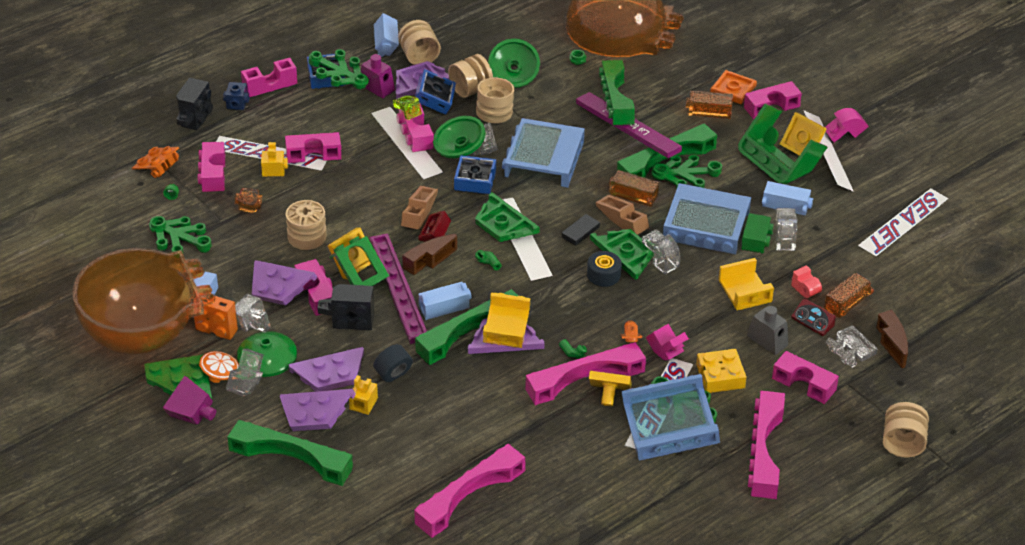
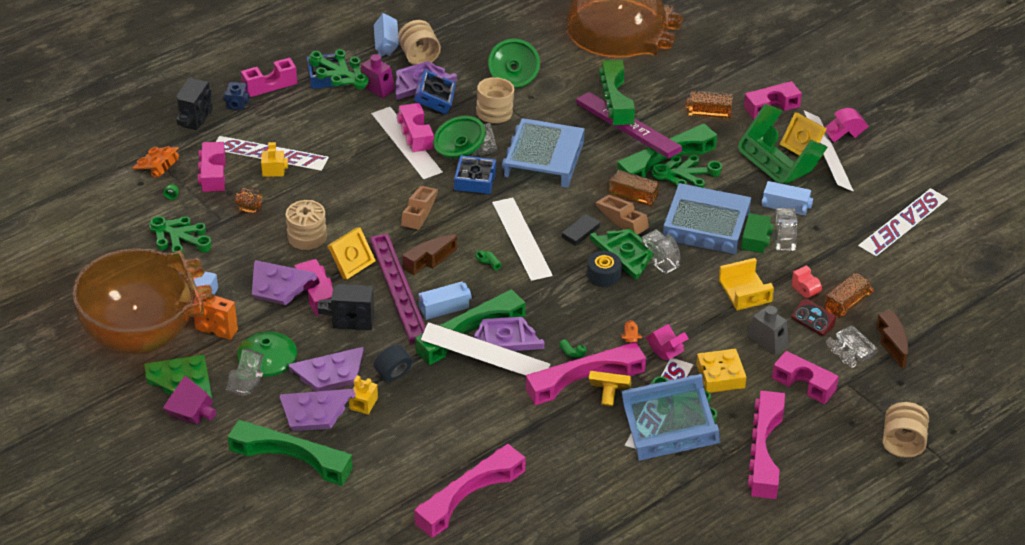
(218, 365): dish -> none
(252, 314): clear brick -> none
(301, 145): dark pink arch -> none
(342, 258): green panel -> none
(409, 105): clear neon green bracket -> none
(435, 226): dark red slope -> none
(468, 74): tan wheel -> none
(482, 350): none -> white sticker
(503, 220): green wing -> none
(506, 320): yellow panel -> none
(577, 57): green plate -> none
(734, 84): orange plate -> none

